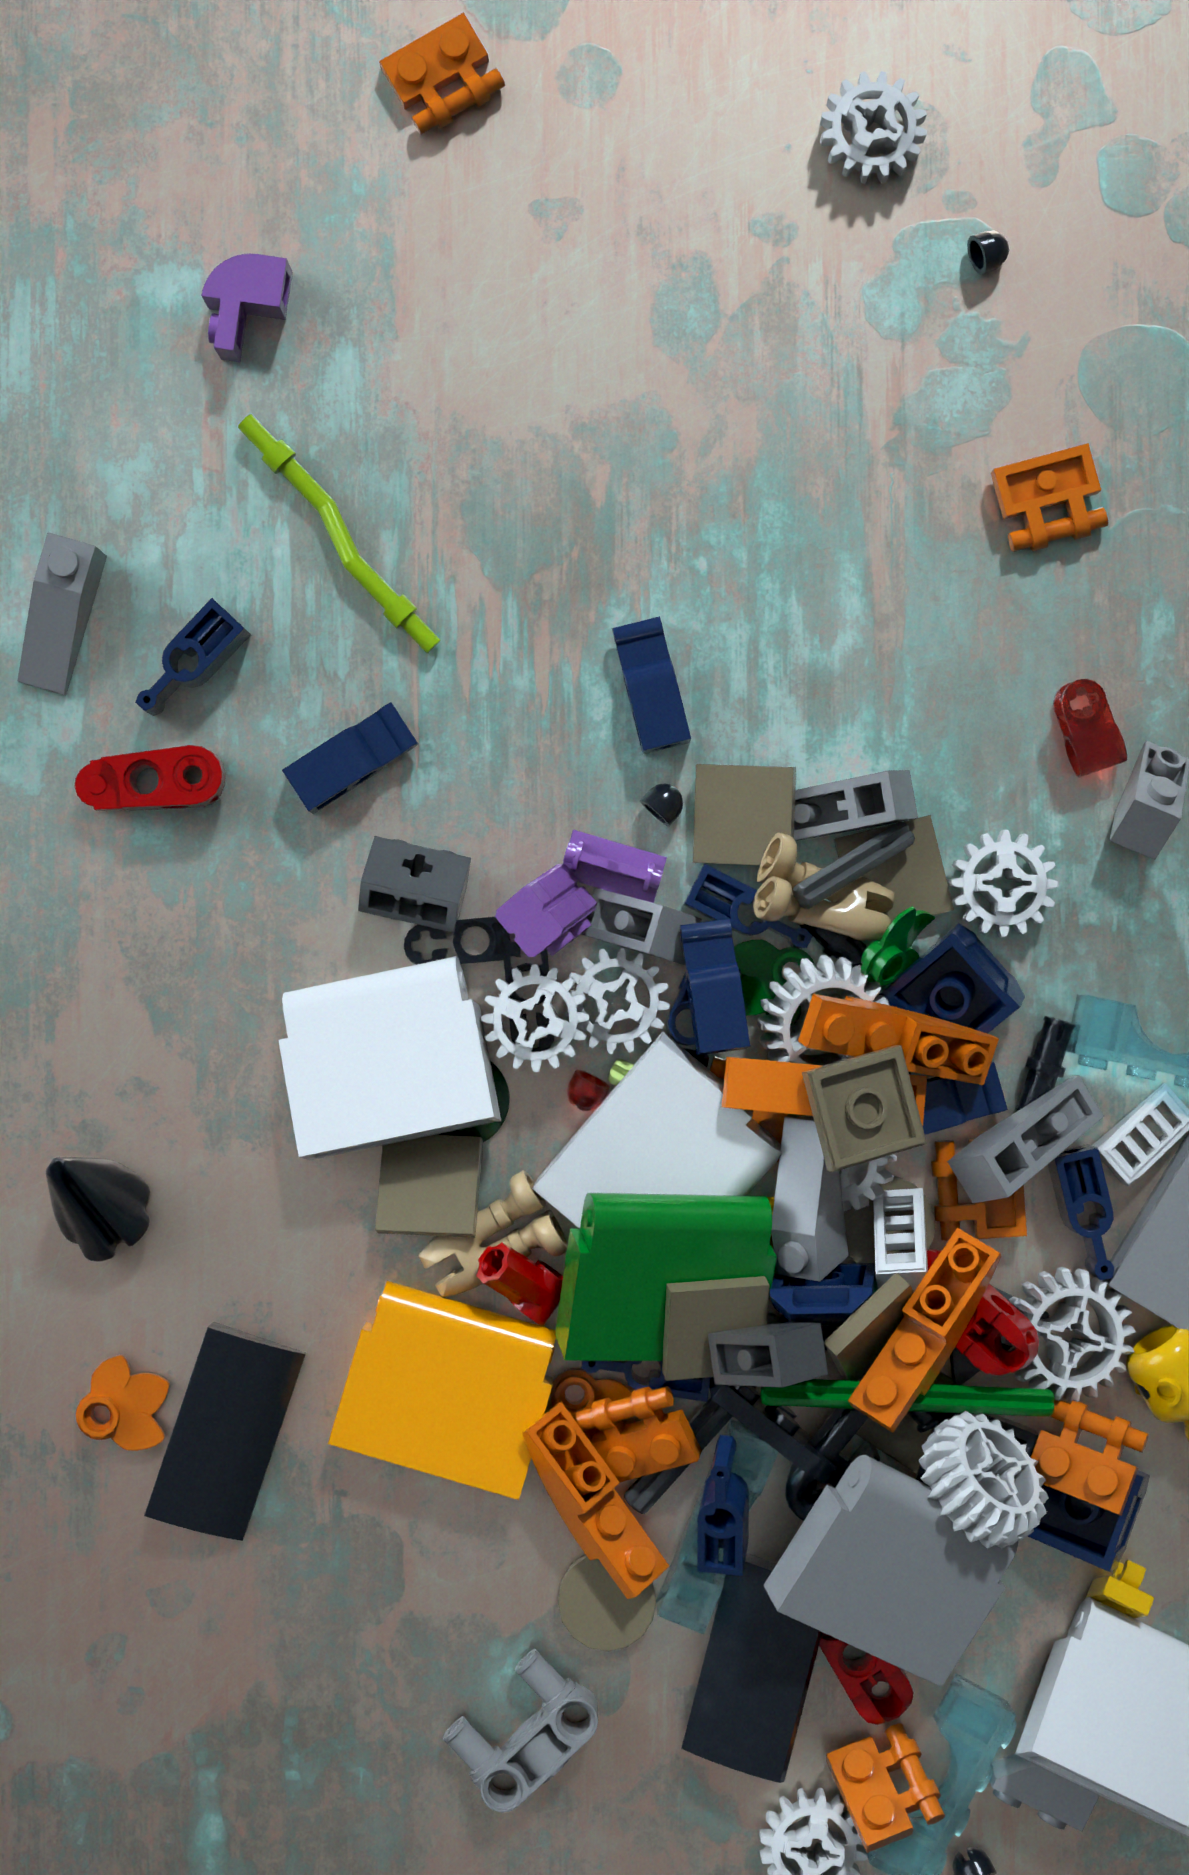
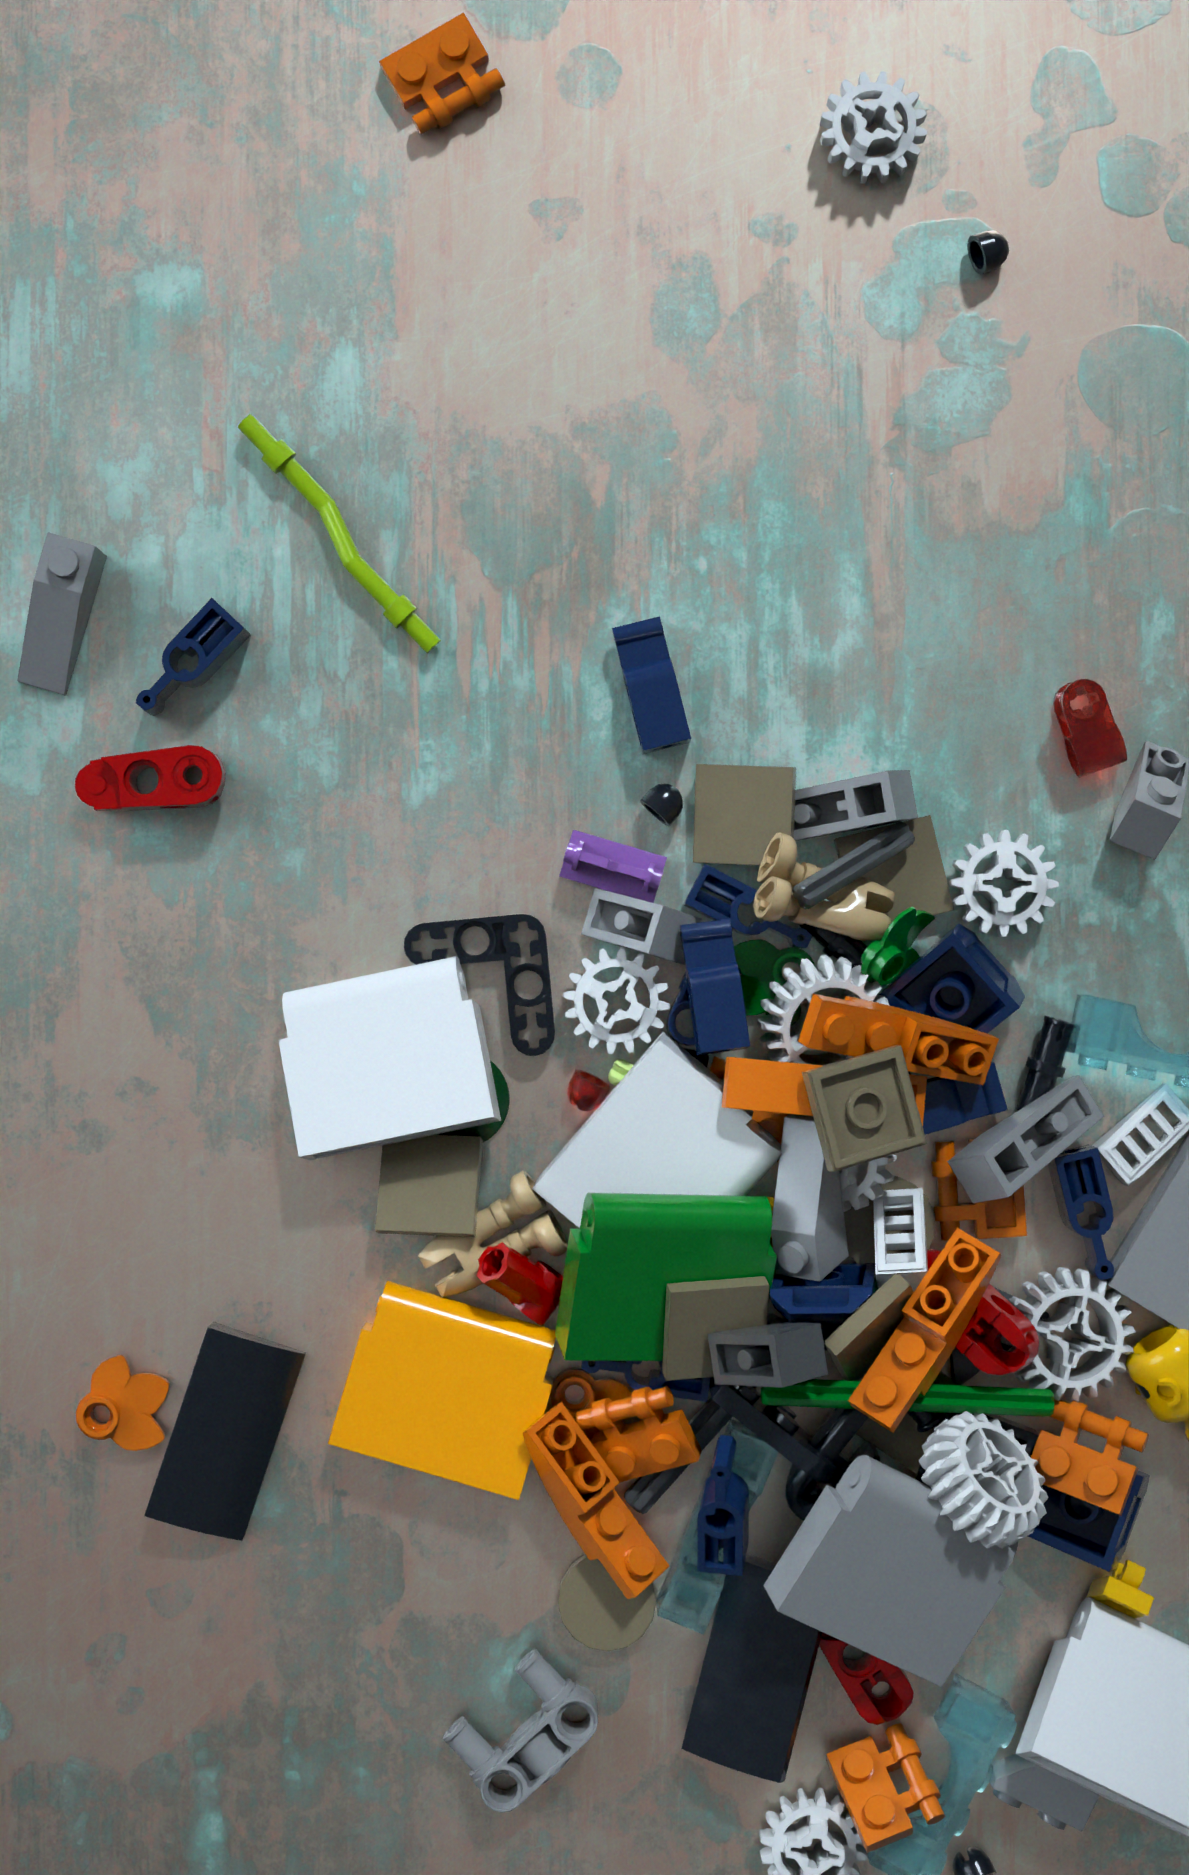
(97, 1204): black hat -> none
(242, 288): medium lavender brick -> none
(349, 758): dark blue piece -> none
(414, 884): dark grey brick -> none
(514, 1009): white gear -> none
(547, 912): medium lavender brick -> none
(1044, 483): orange plate -> none

